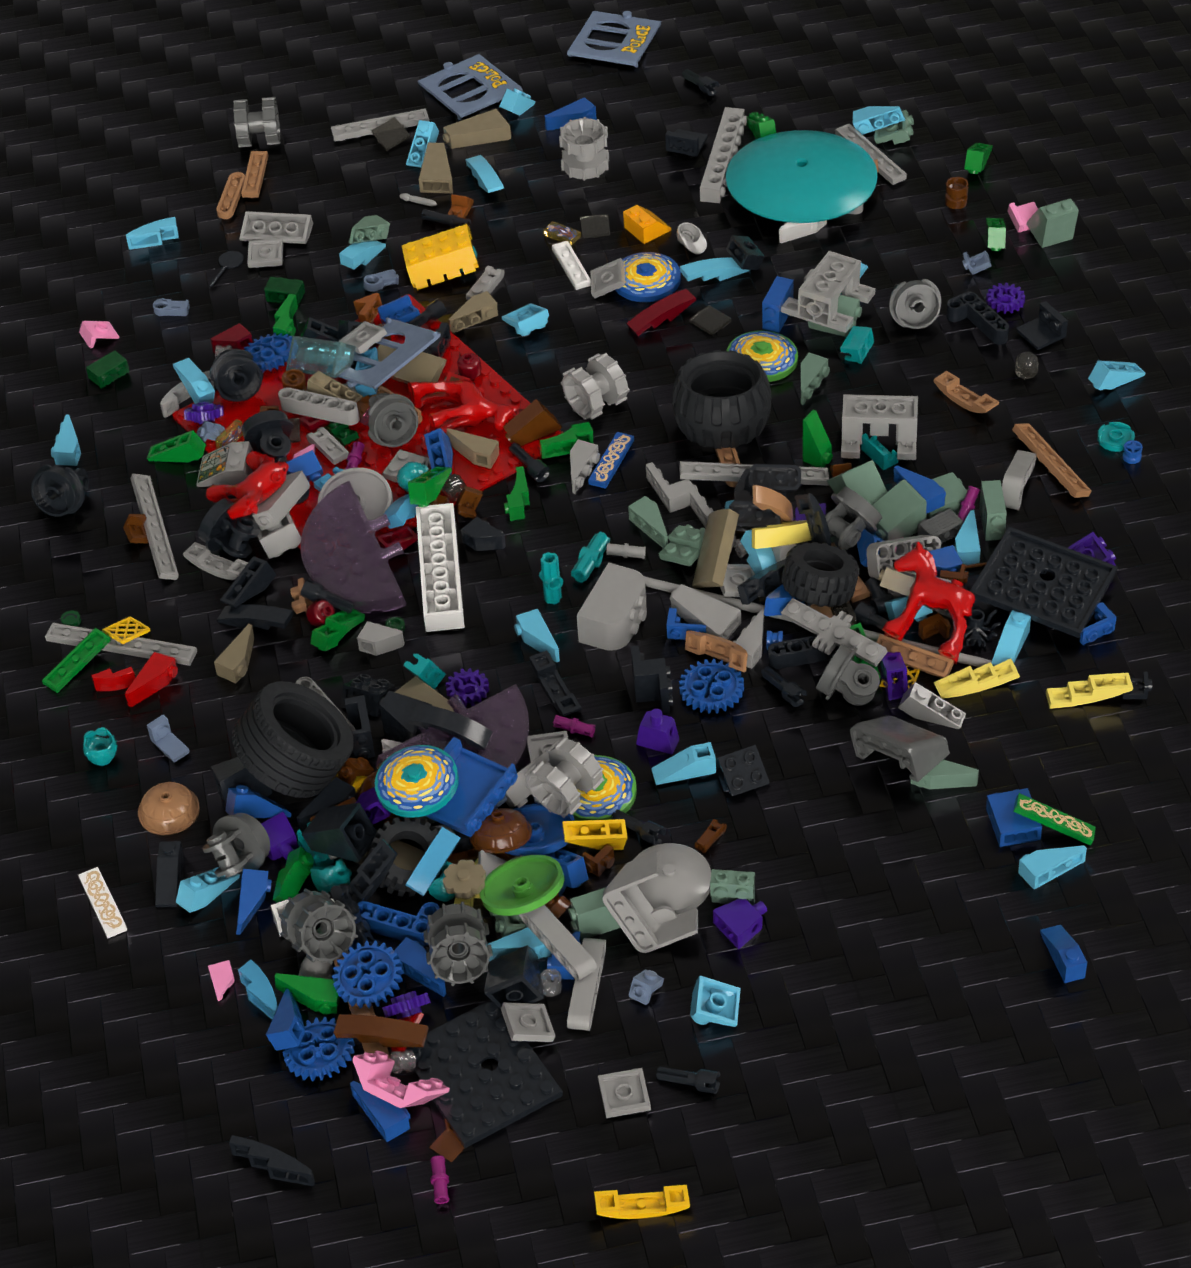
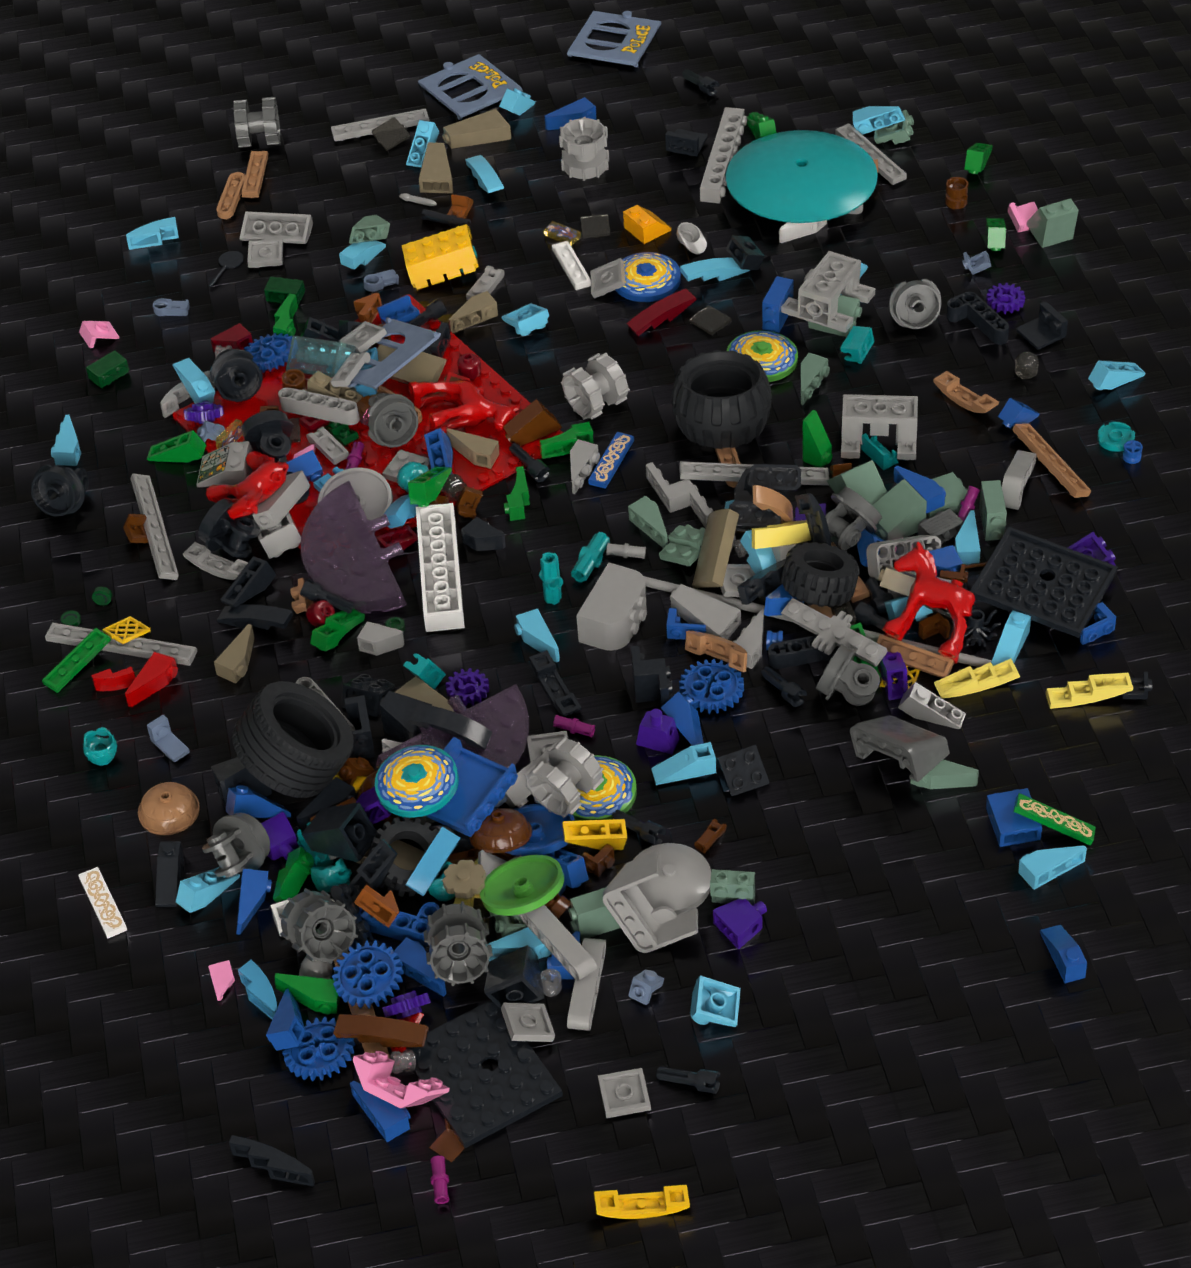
(102, 596): none -> dark green tile
(350, 369): none -> light grey plate
(379, 907): none -> dark orange slope
(685, 717): none -> blue slope
(1017, 413): none -> blue slope

